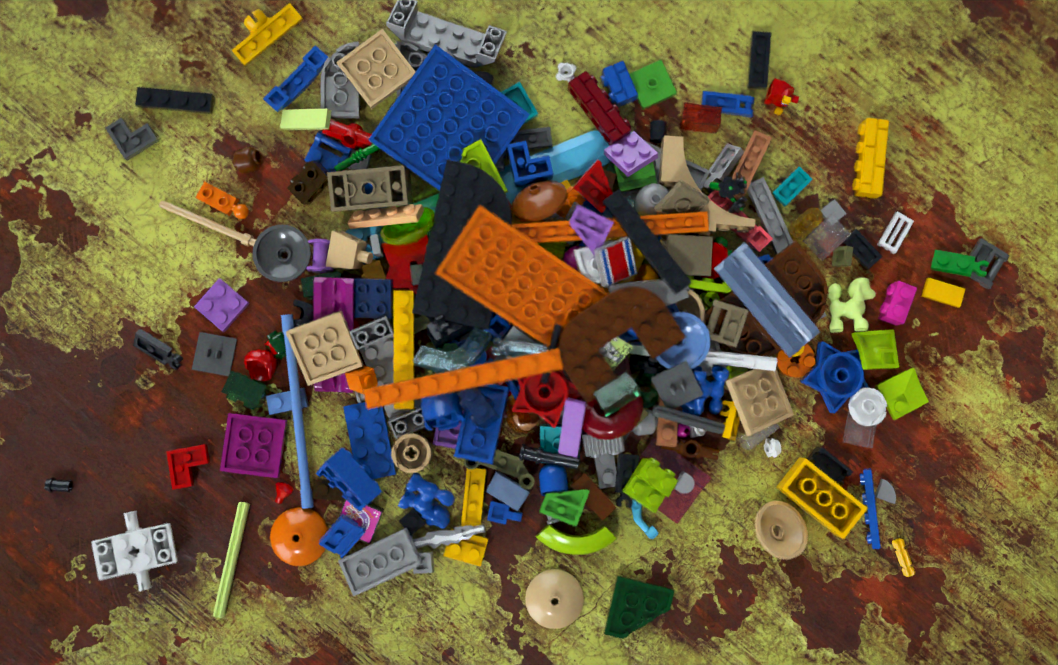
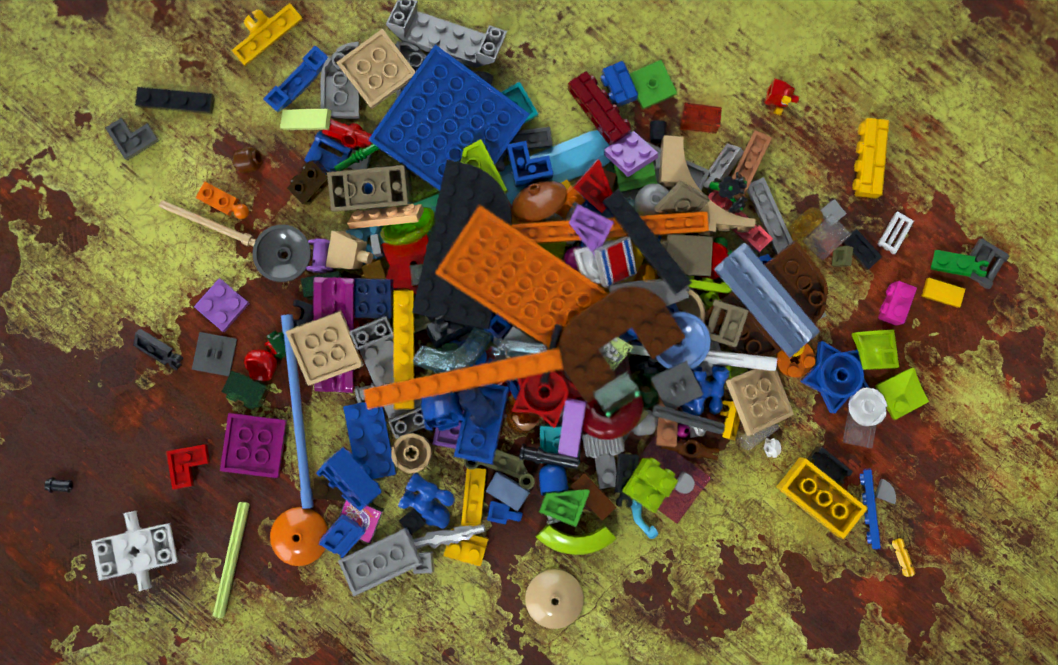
(281, 402): medium blue plate -> none
(283, 490): red rock -> none
(361, 378): orange brick -> none
(570, 68): white plate -> none
(635, 605): dark green plate -> none
(729, 102): blue plate -> none
(759, 60): black plate -> none
(788, 526): tan dish -> none
(792, 186): teal plate -> none
(854, 308): yellowish green animal -> none

